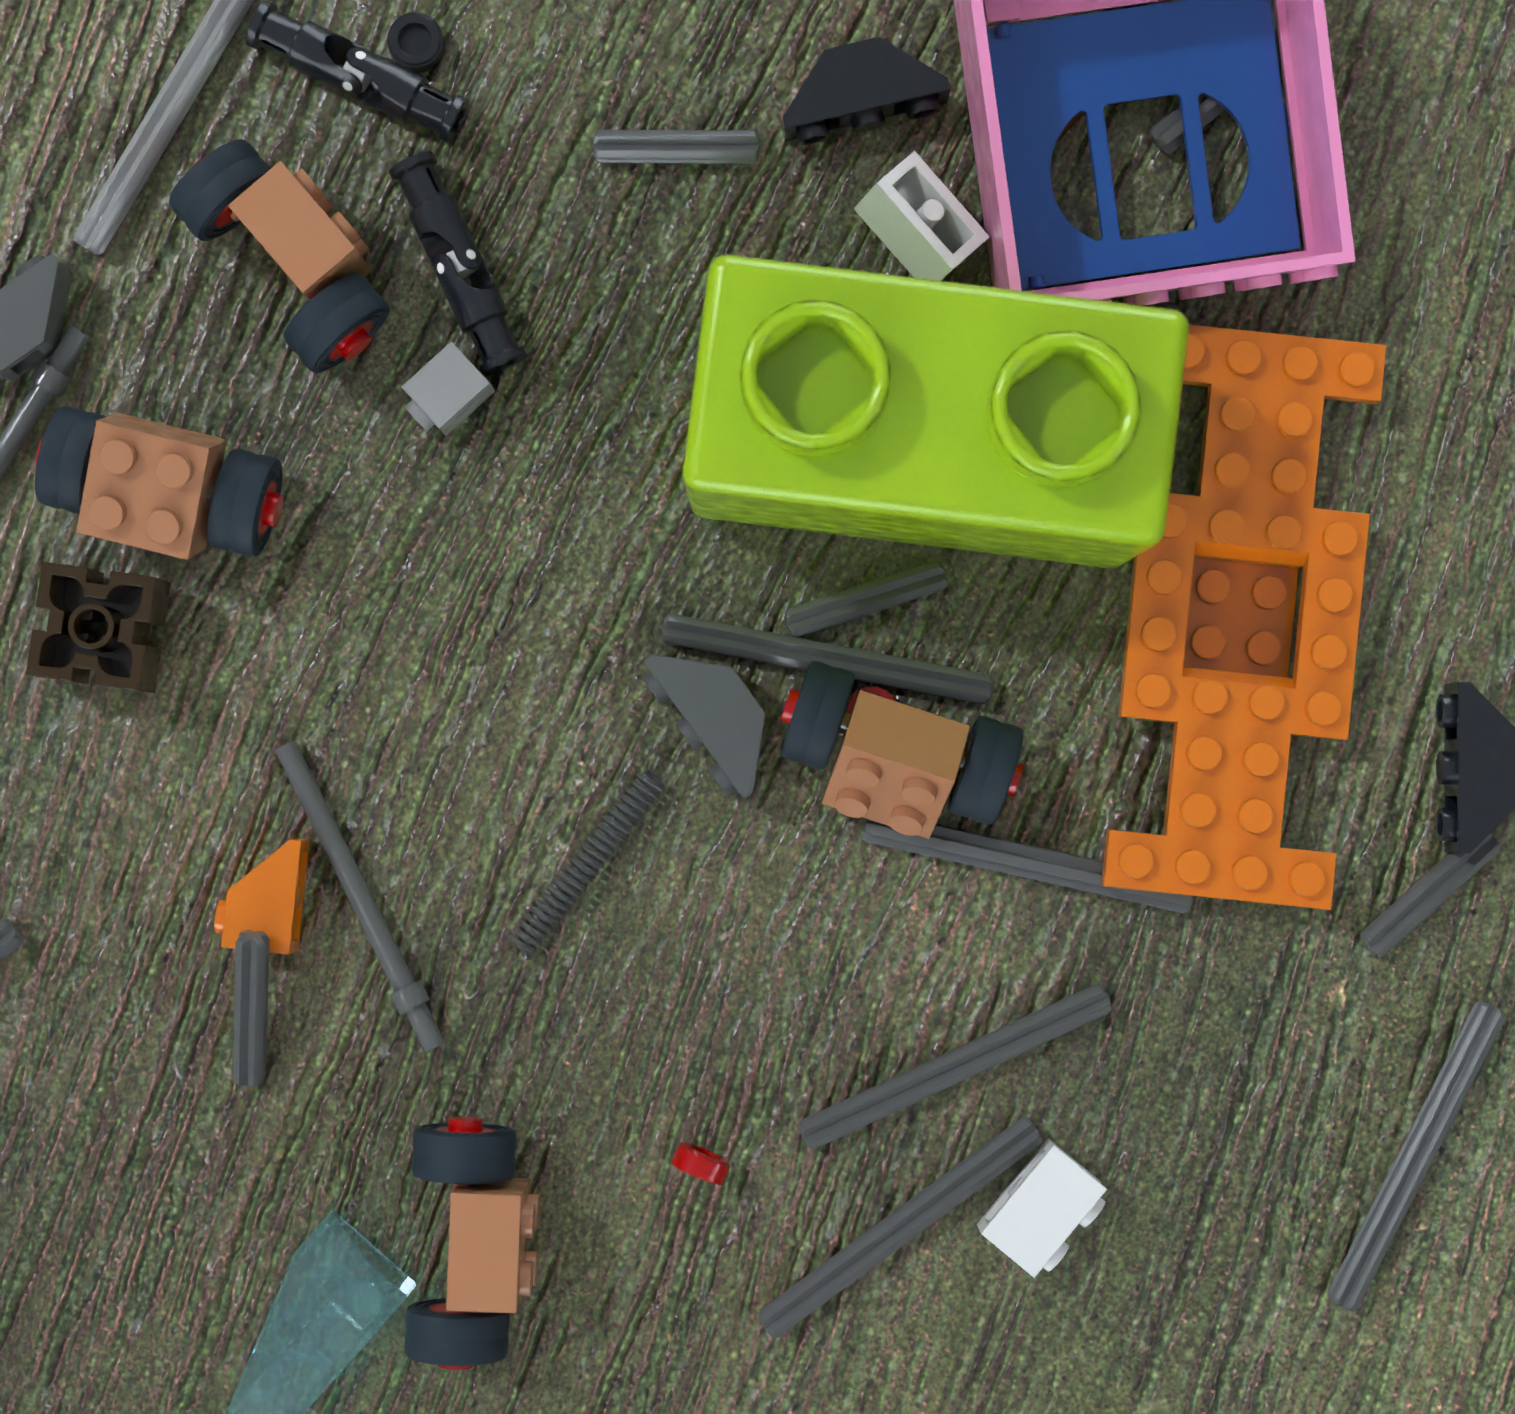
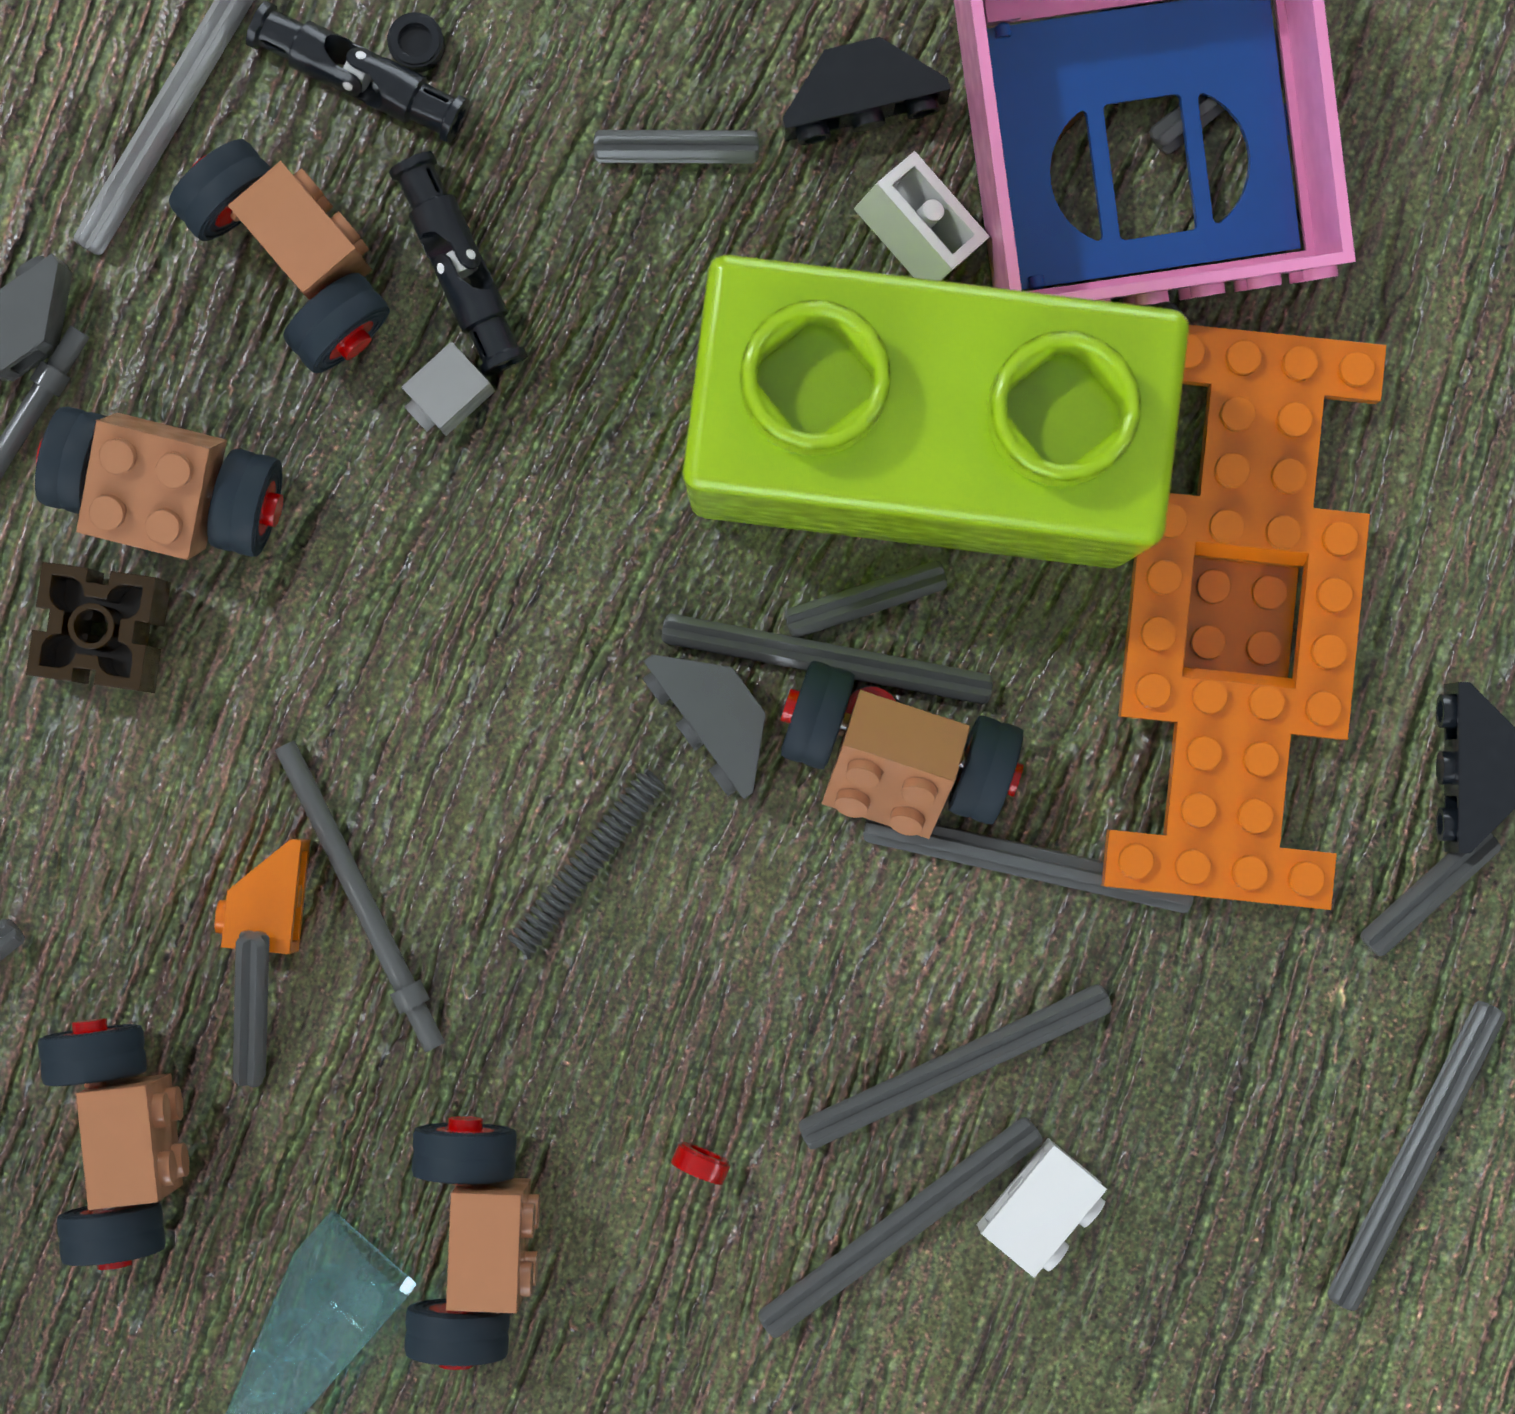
(125, 1142): none -> brick

